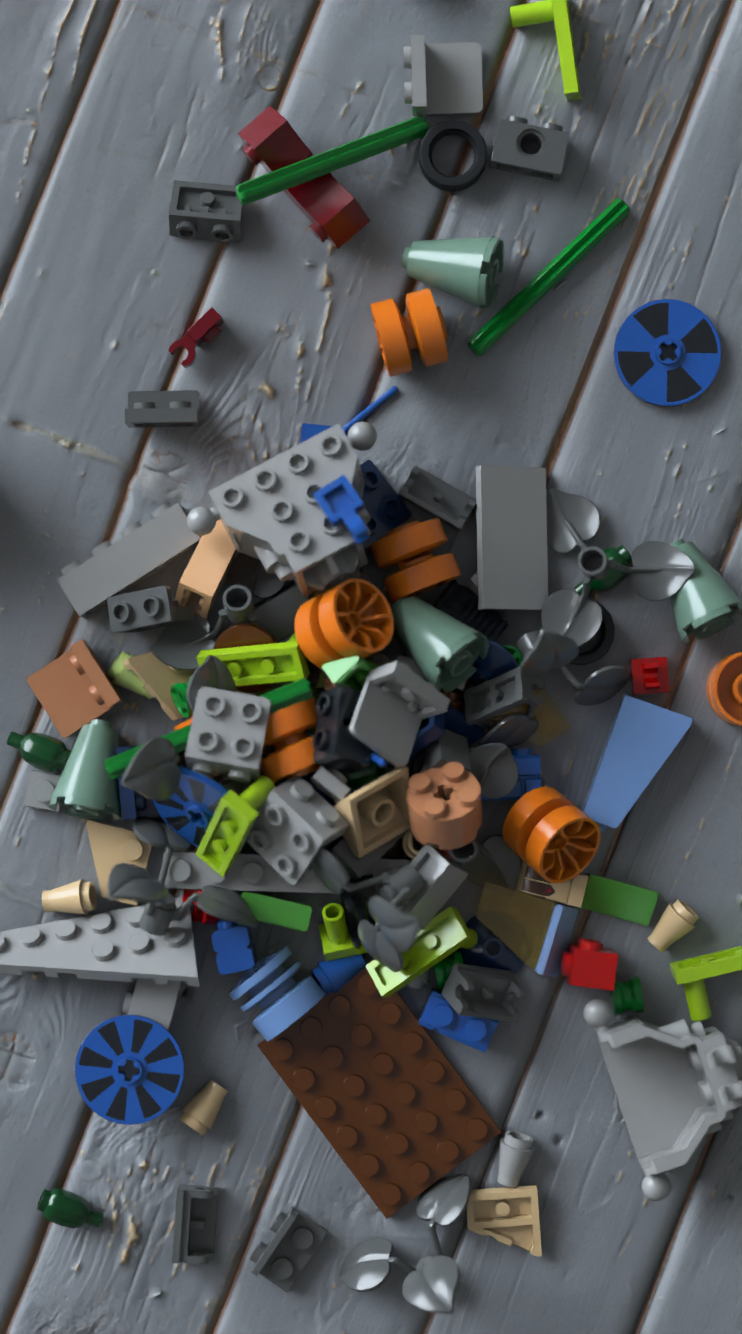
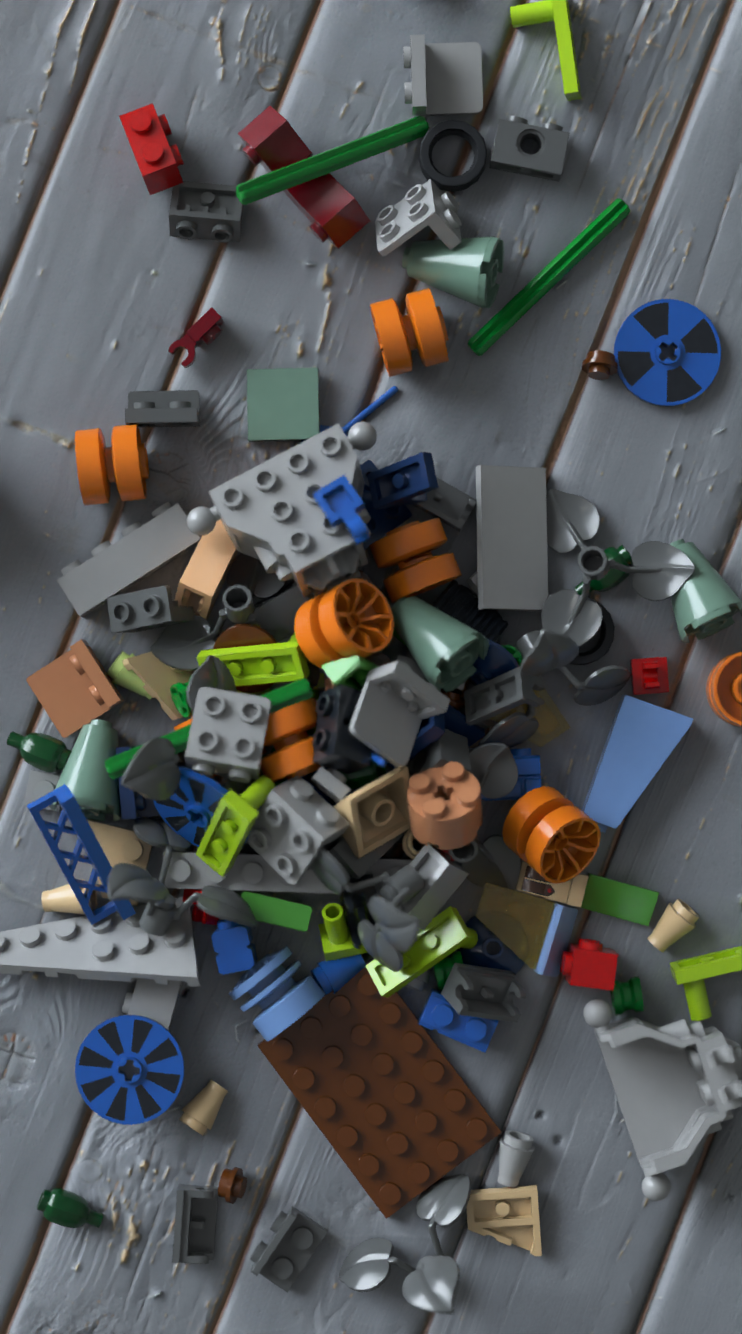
(91, 846): none -> blue fence
(102, 465): none -> orange wheel
(151, 149): none -> red brick
(232, 1185): none -> reddish brown plate
(283, 404): none -> sand green tile
(403, 482): none -> dark blue slope
(420, 207): none -> light grey bracket
(600, 365): none -> reddish brown plate

